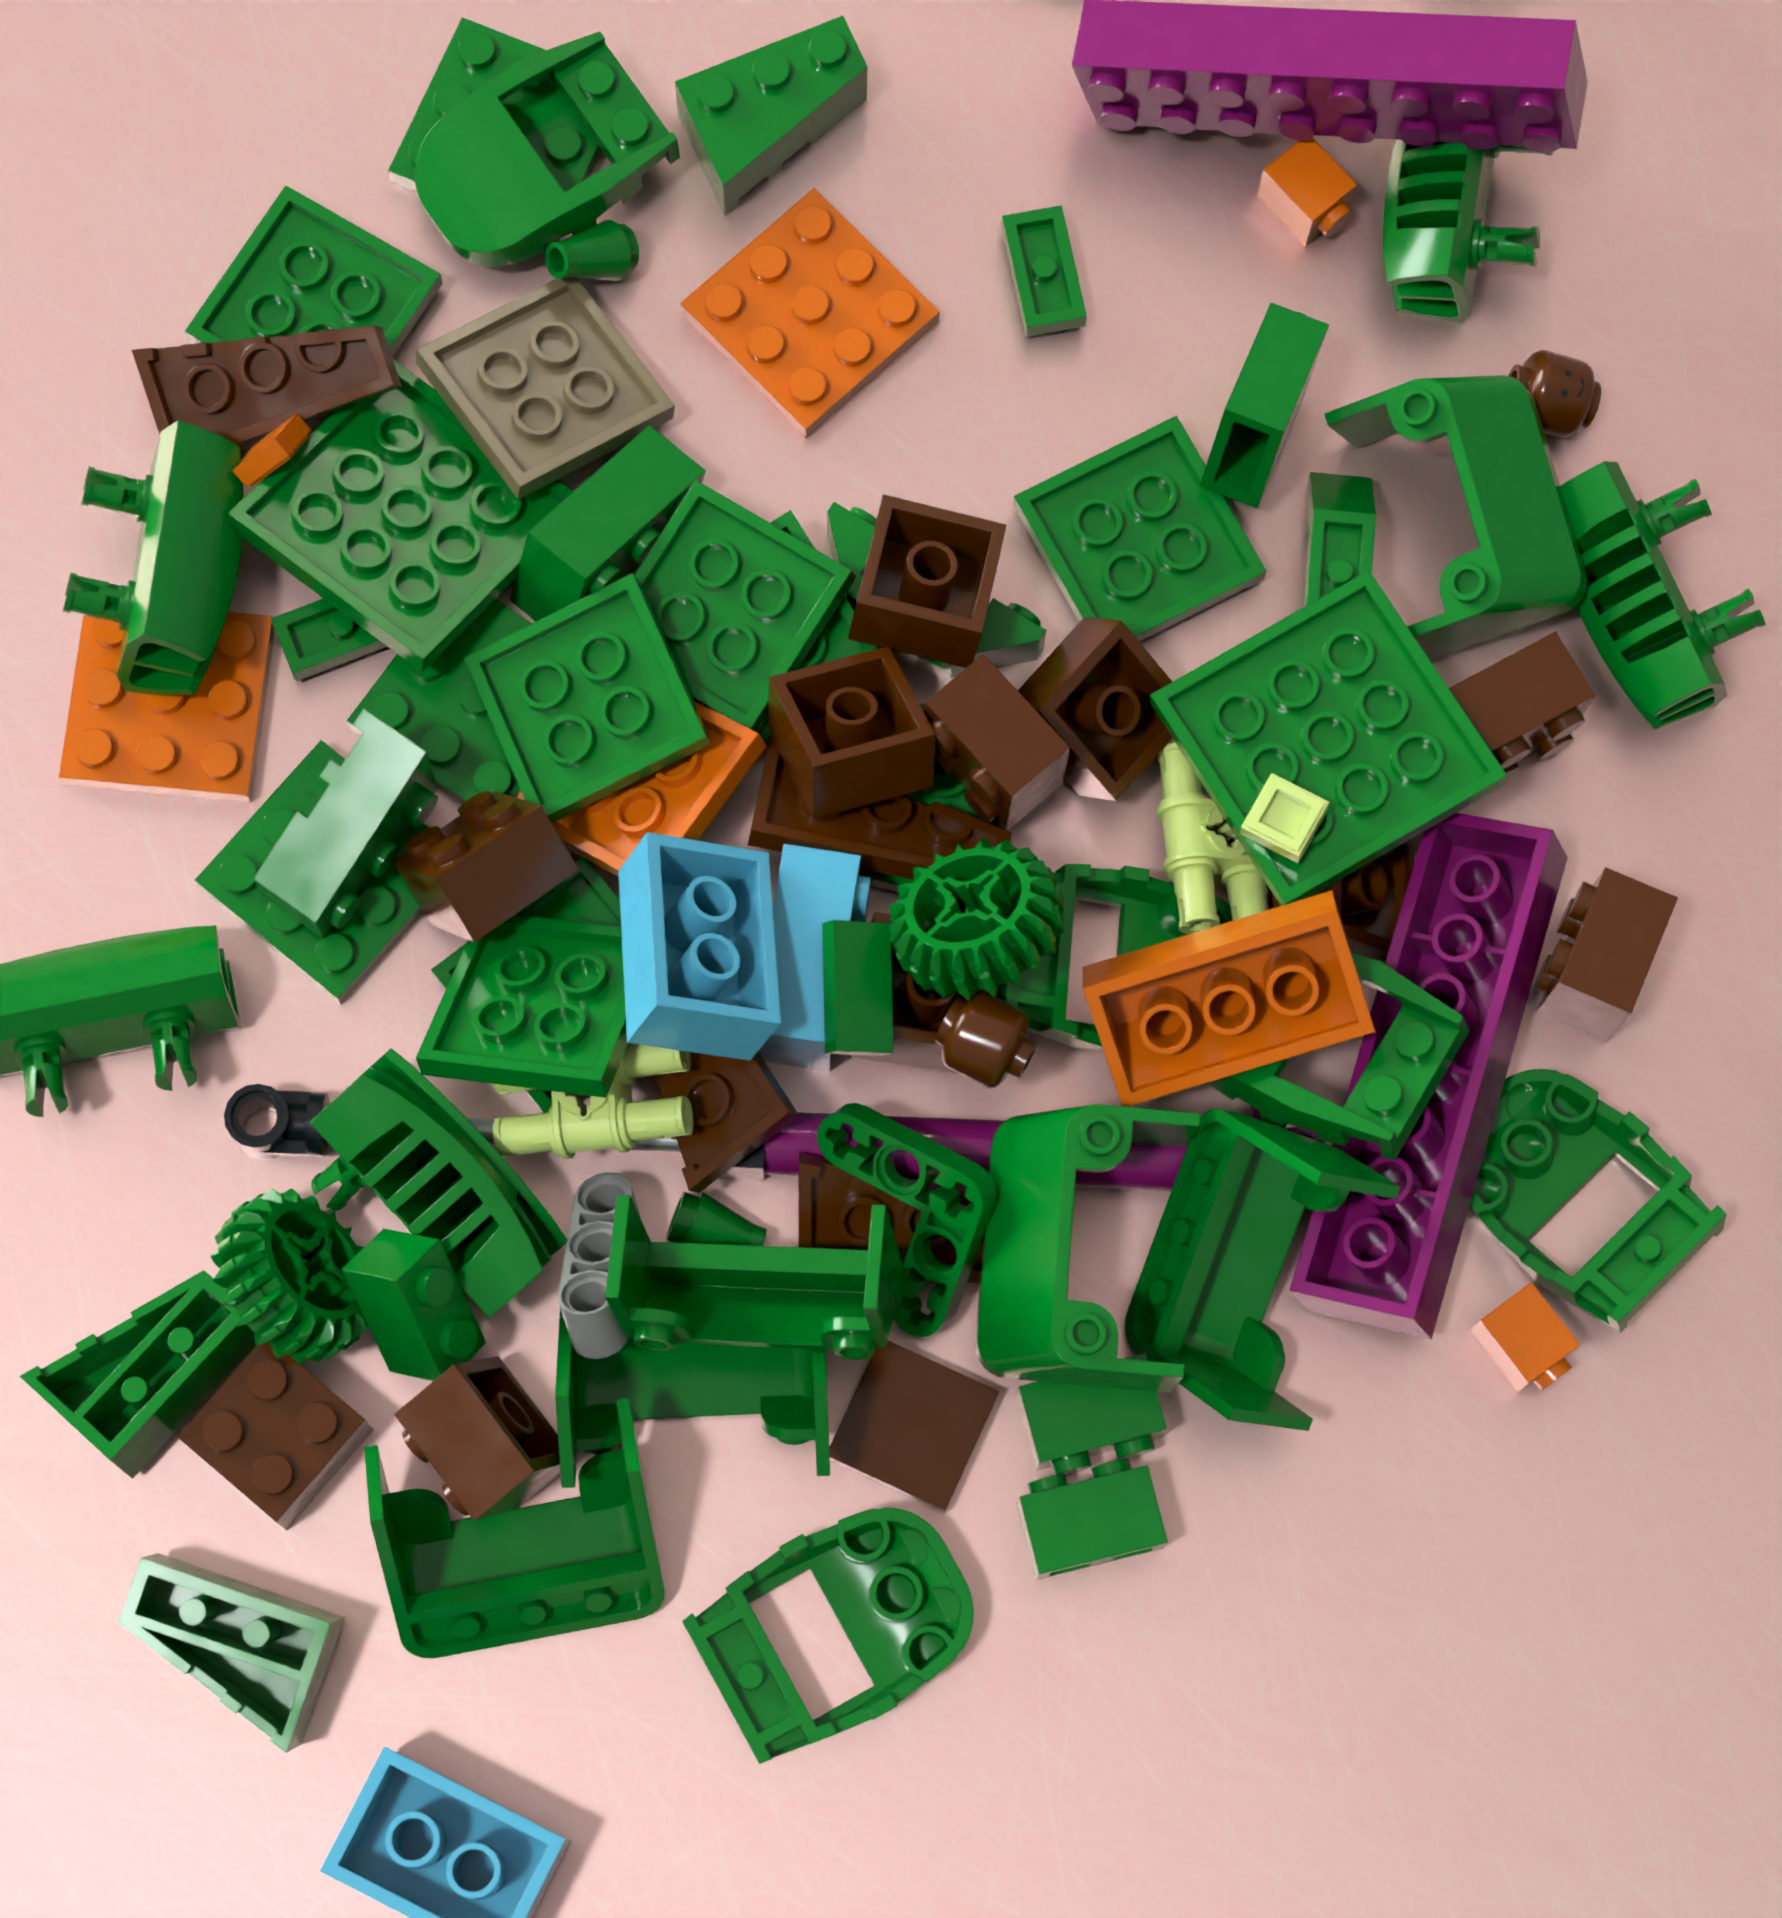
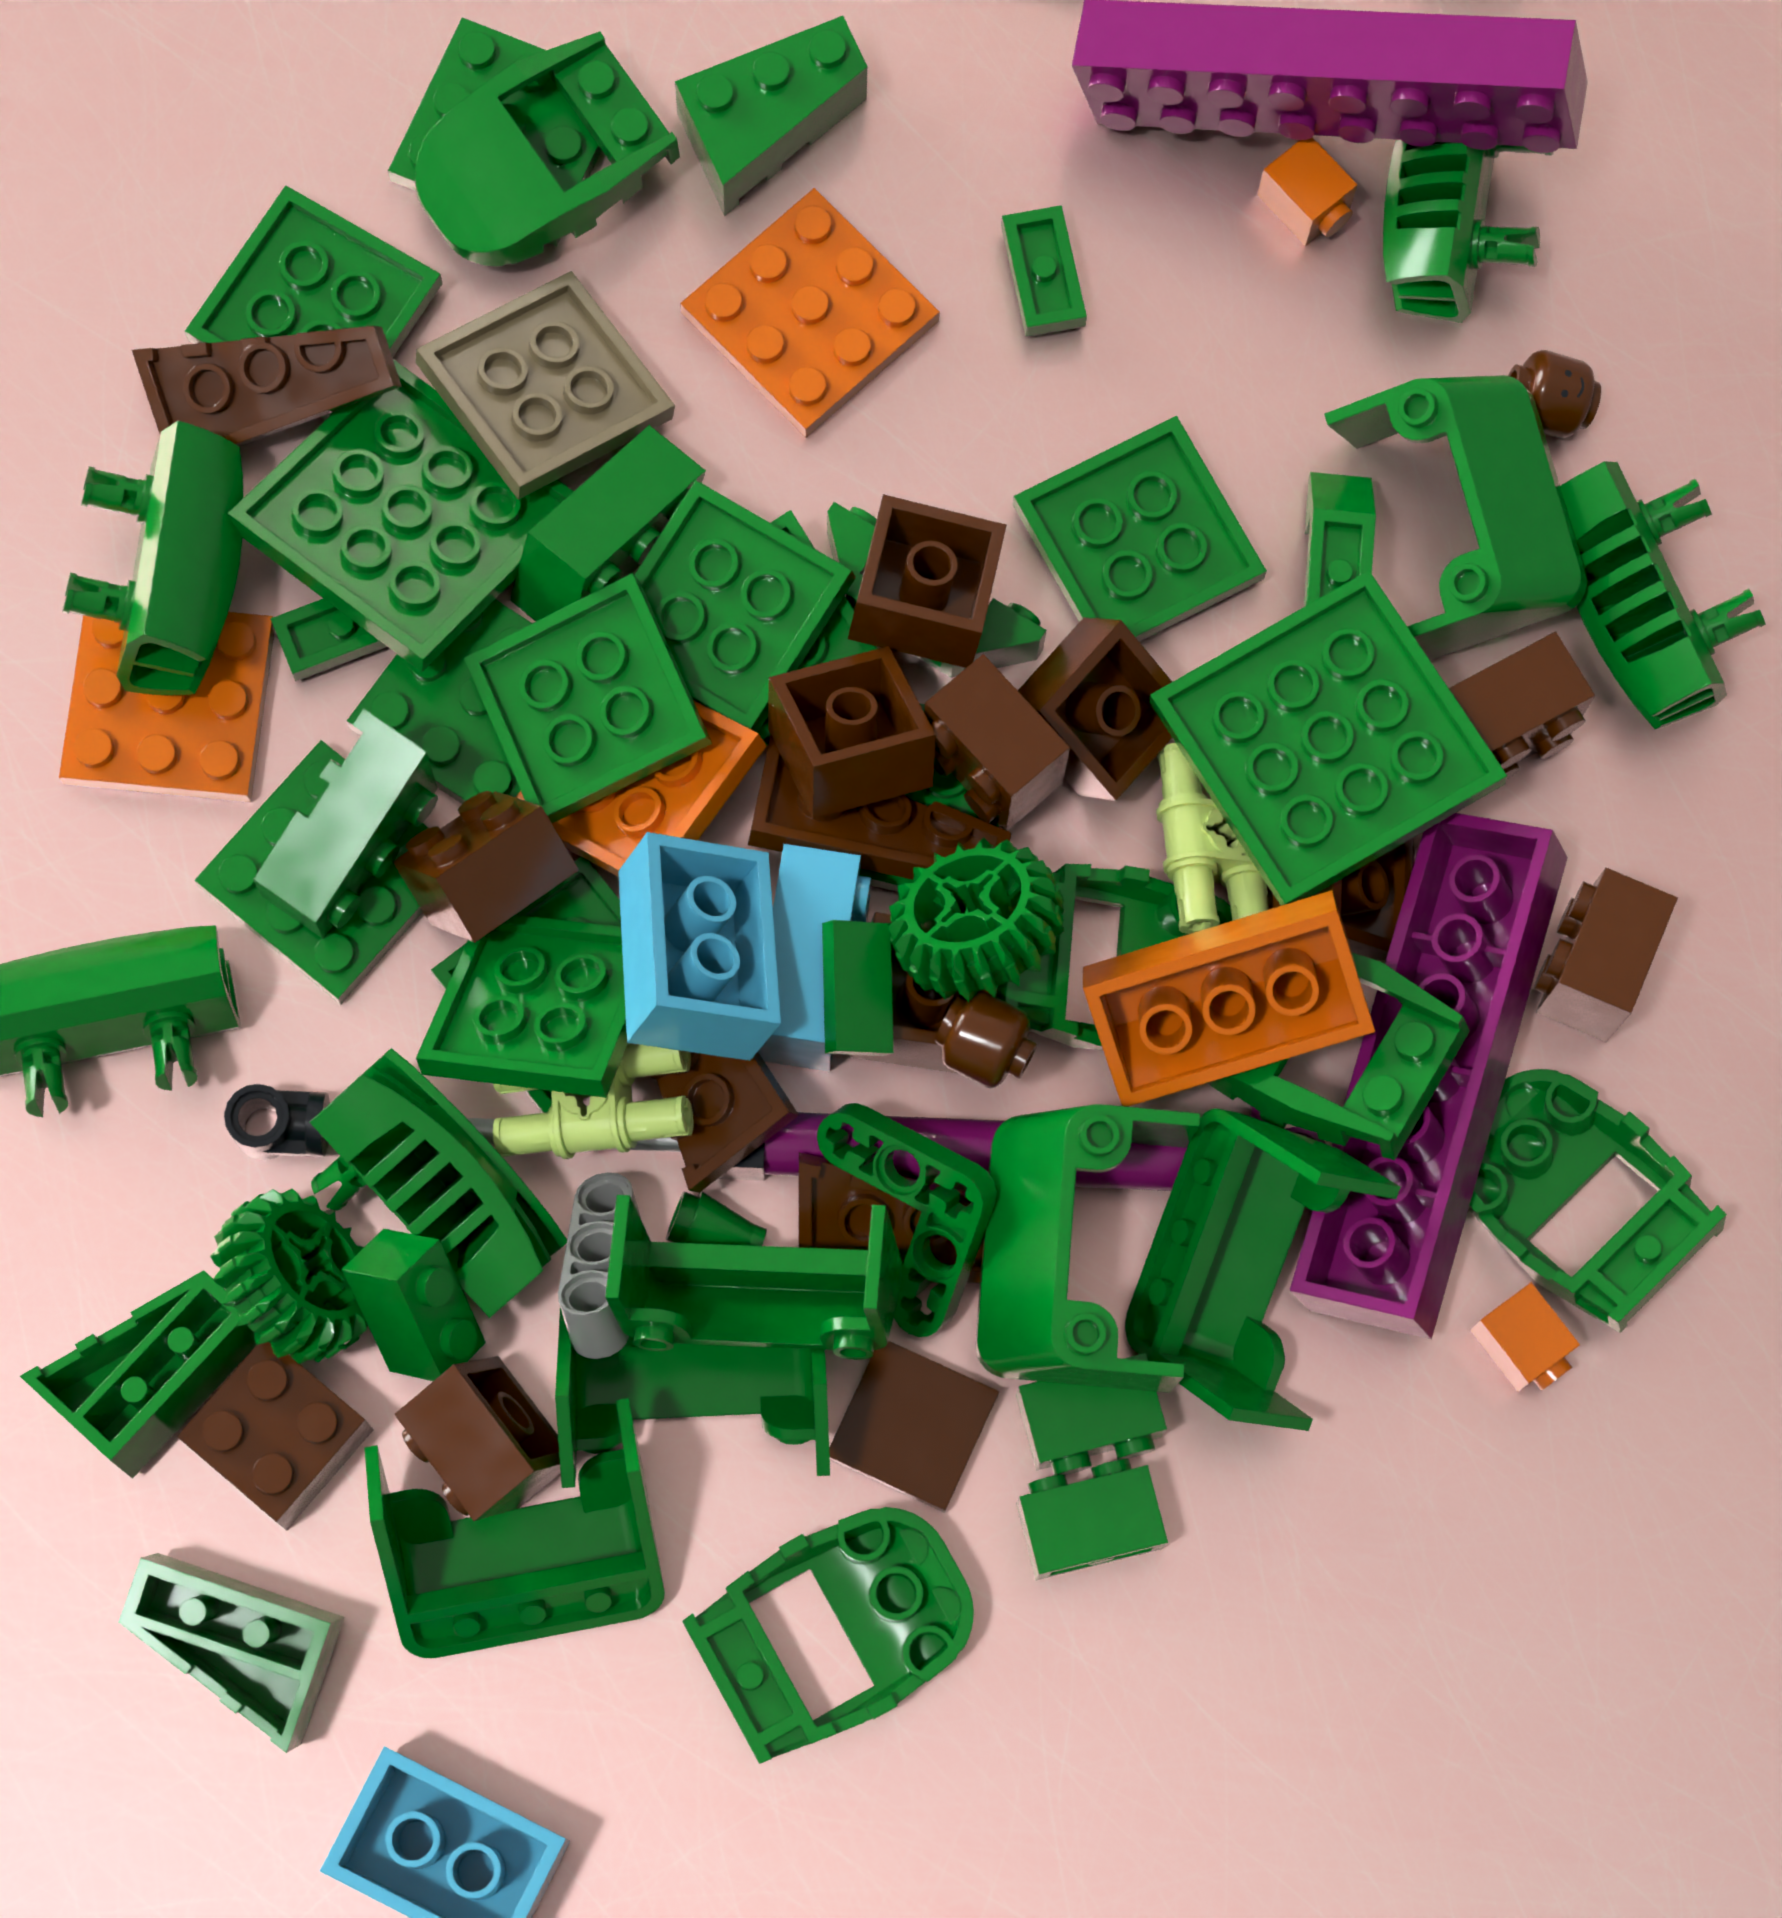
(272, 451): orange tile -> none
(595, 253): green cone -> none
(1263, 405): green brick -> none
(1284, 818): yellowish green tile -> none

